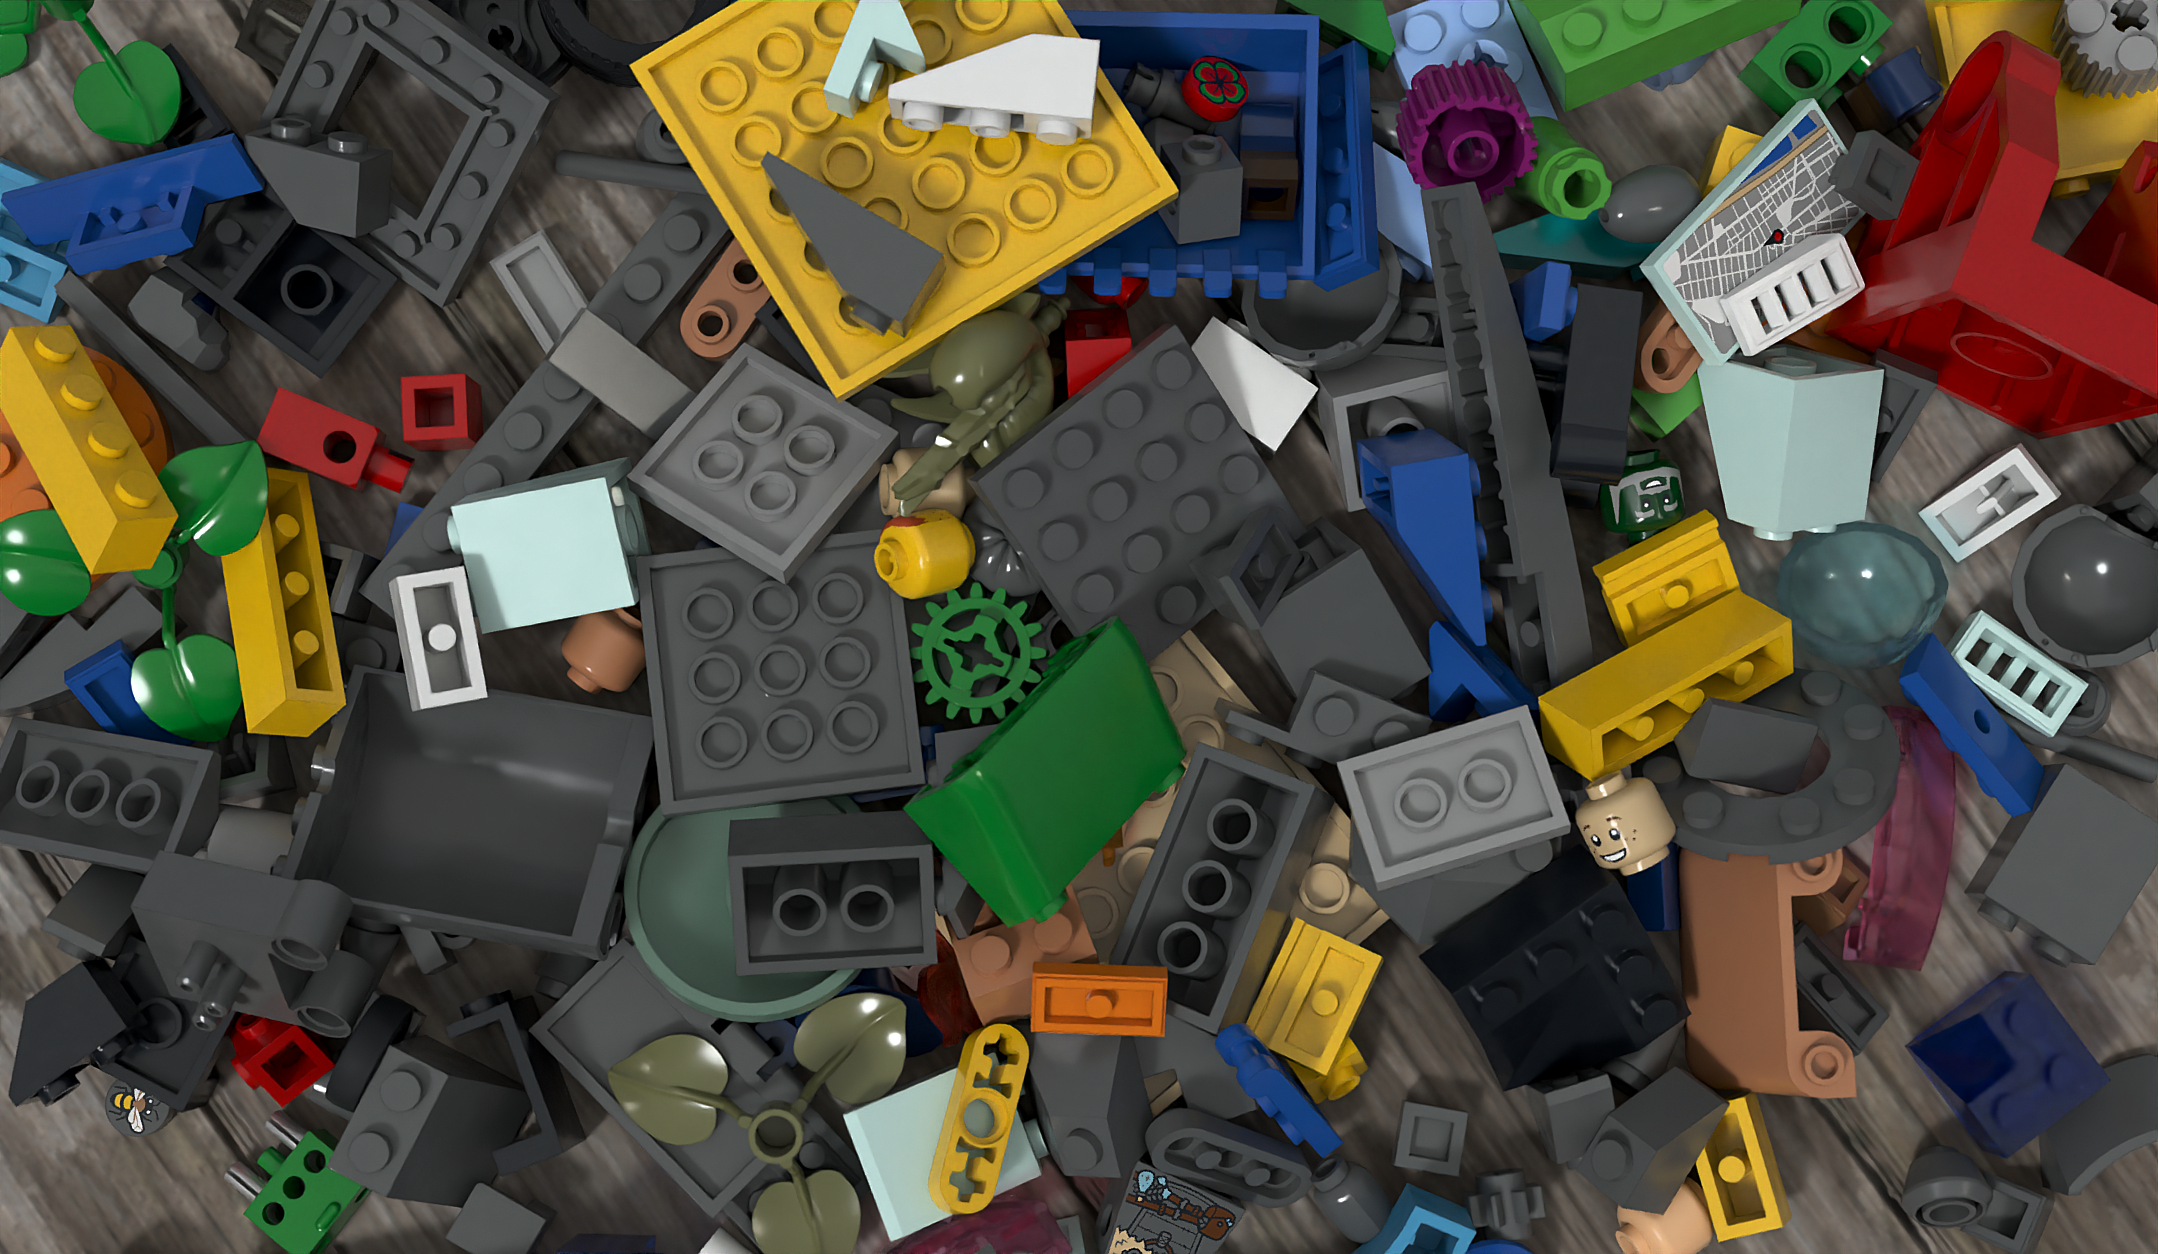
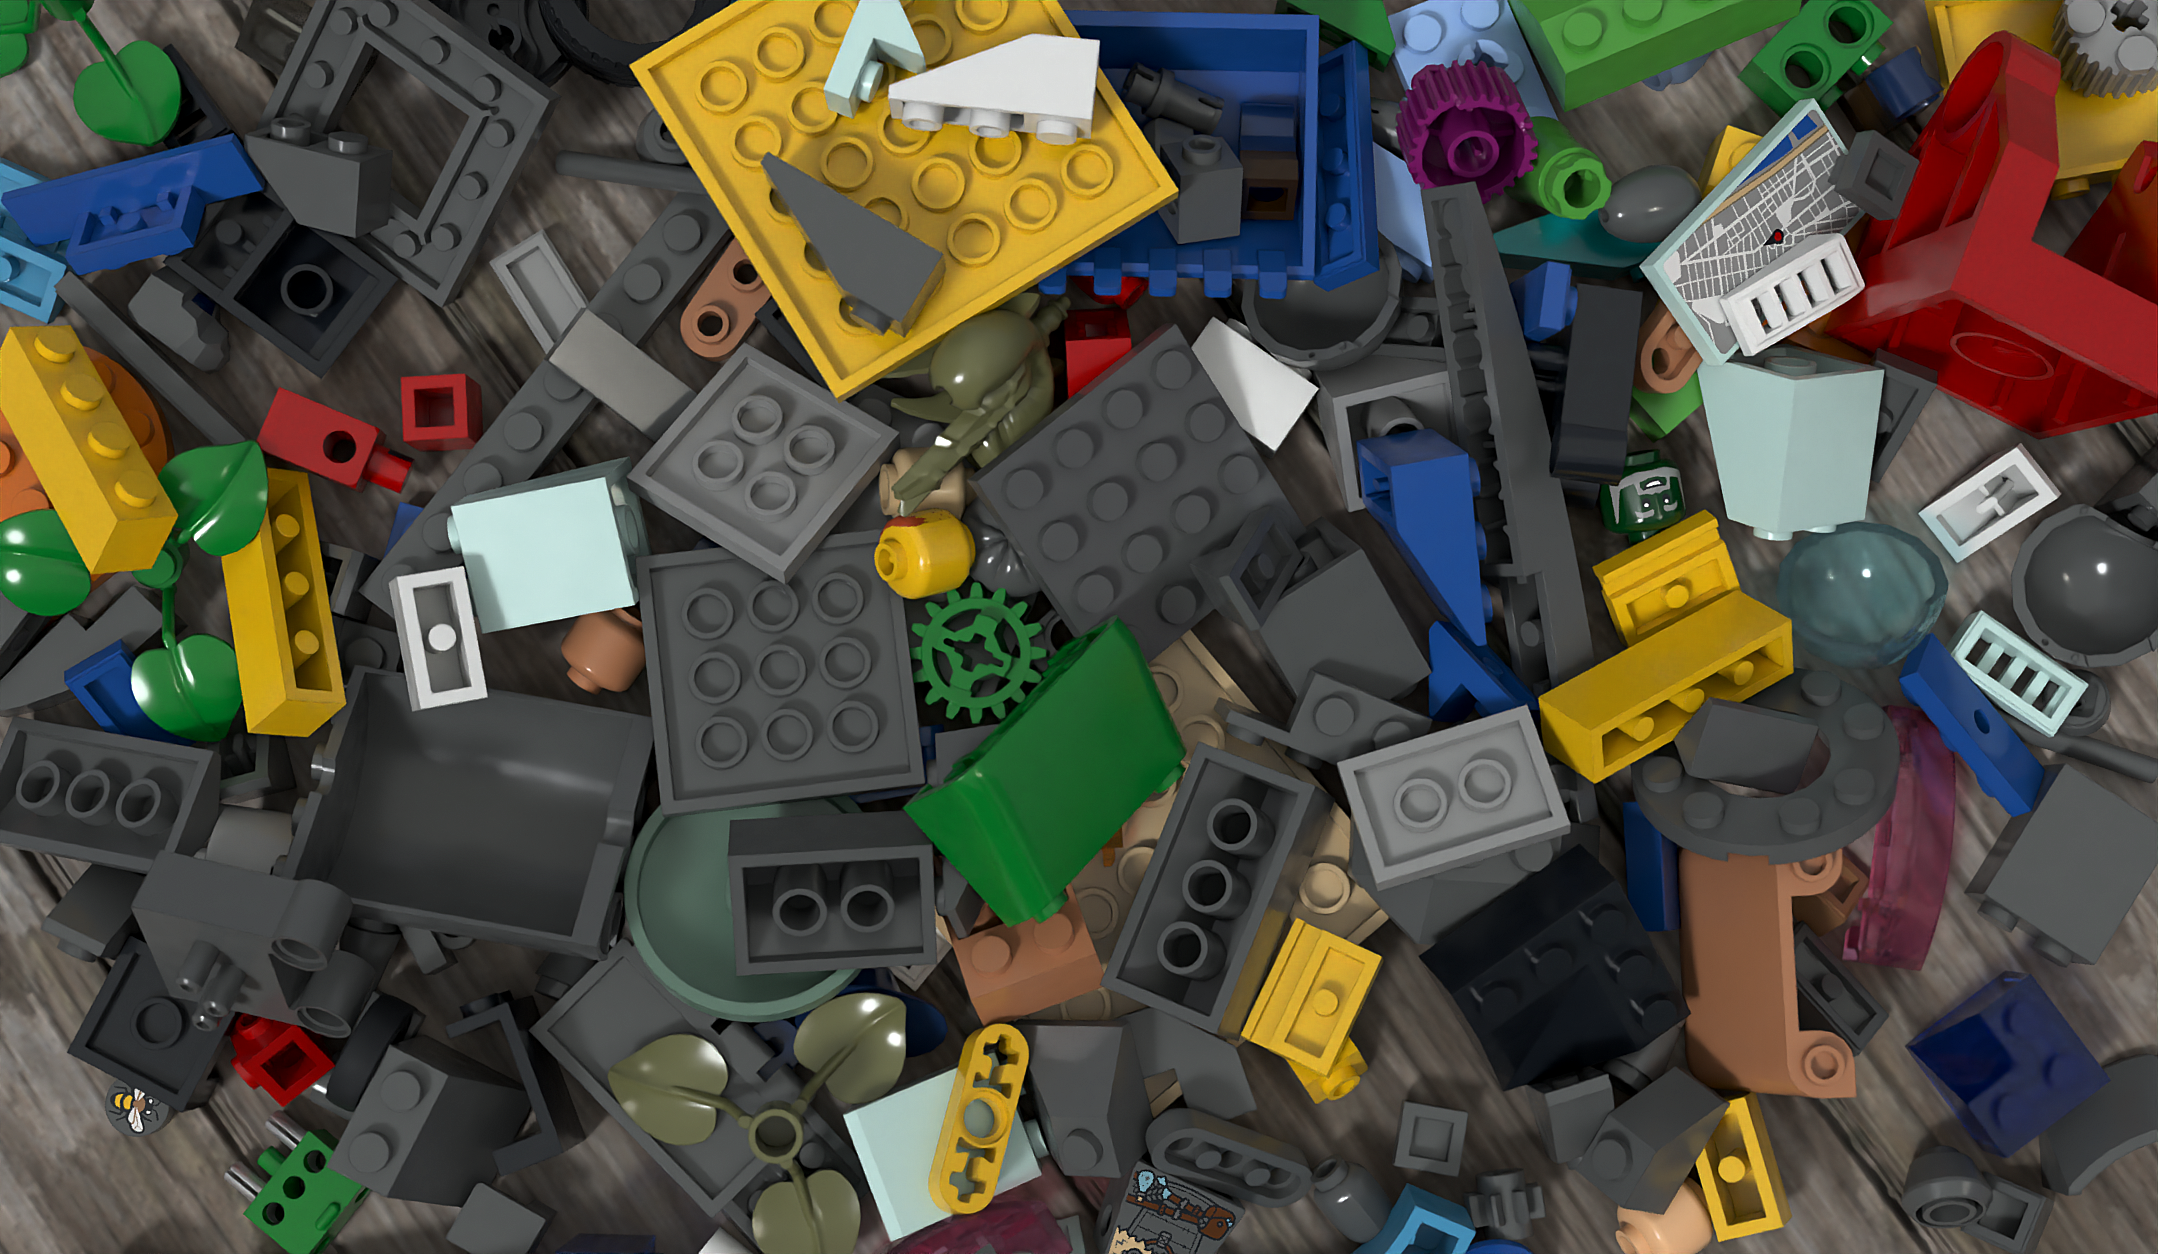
(68, 1028): black slope -> none
(935, 988): clear red piece -> none
(1098, 999): orange plate -> none
(1214, 89): red tile -> none
(1275, 1089): blue plate -> none
(1625, 823): tan head -> none

